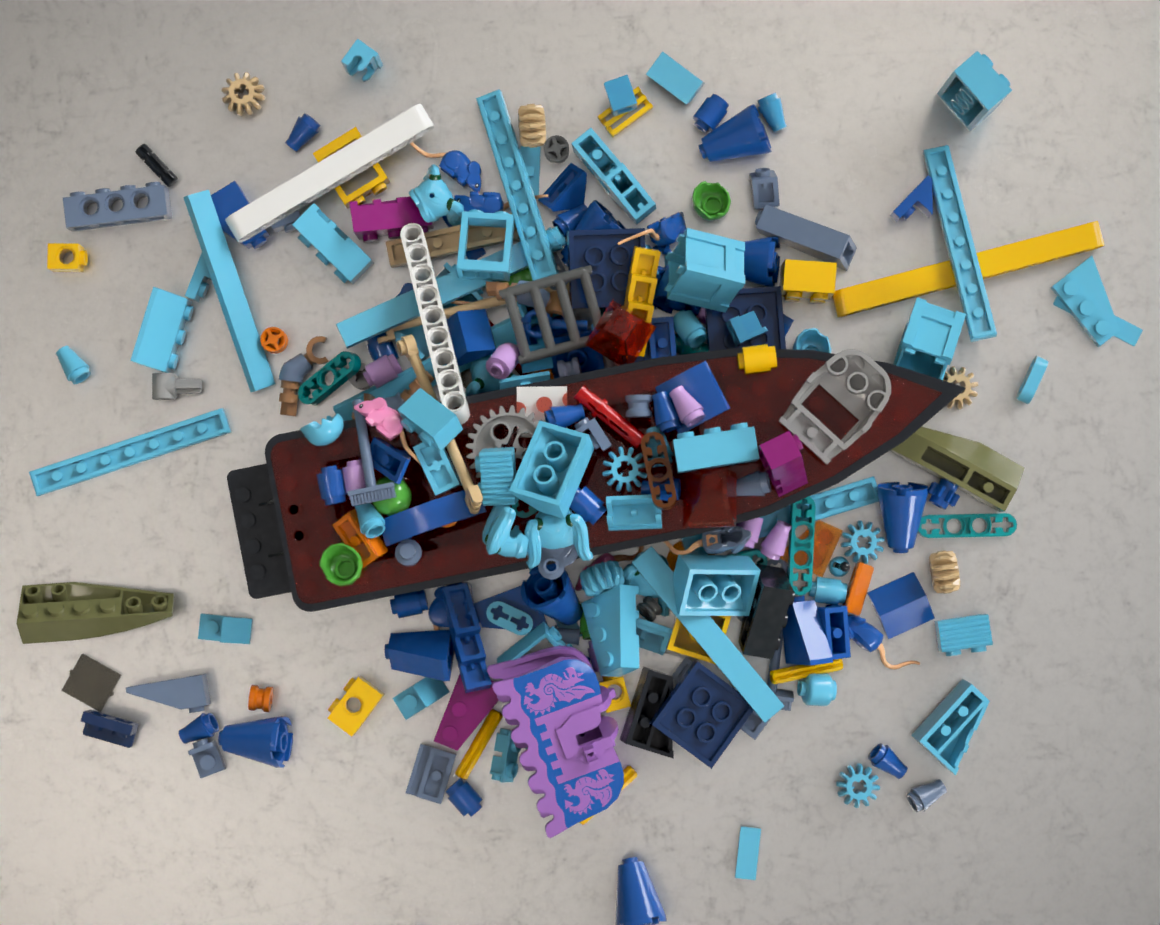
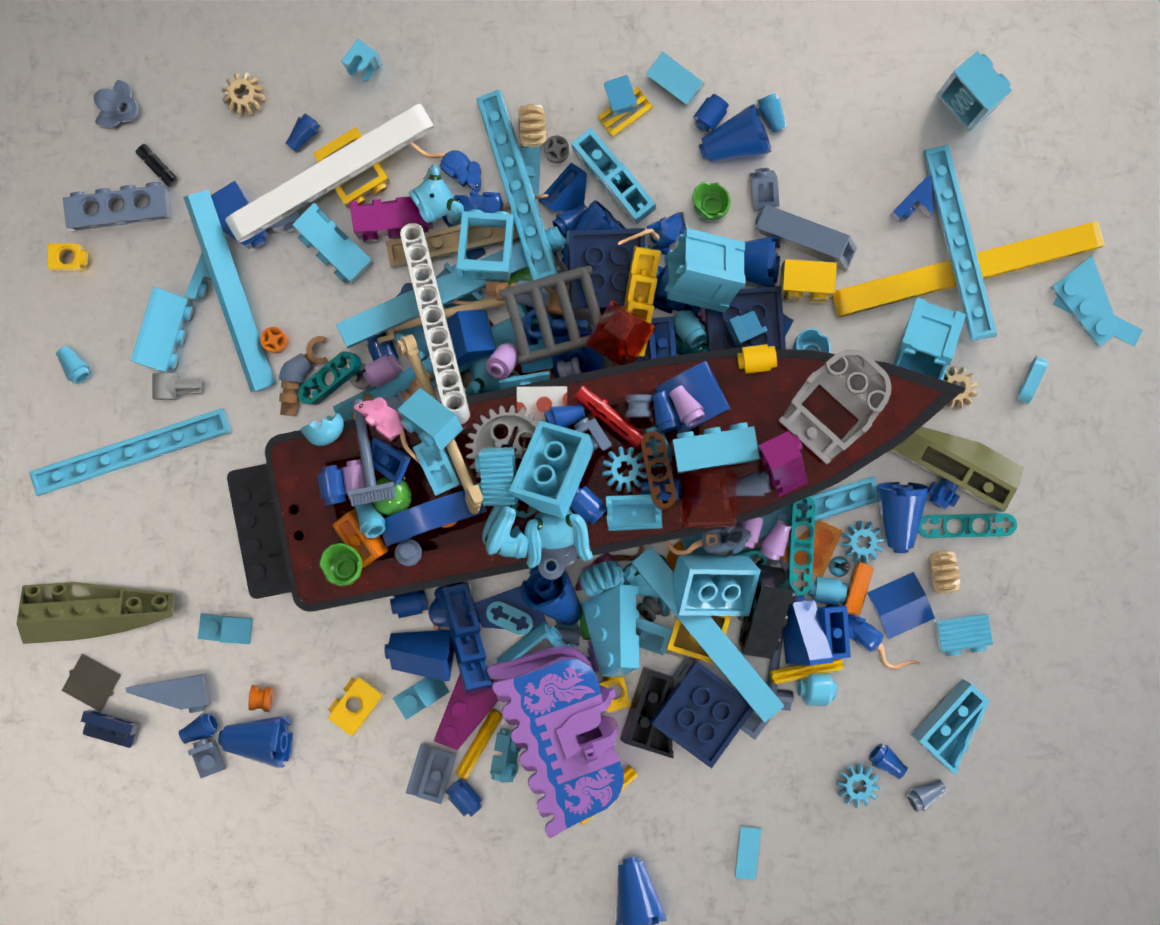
(112, 105): none -> sand blue plate

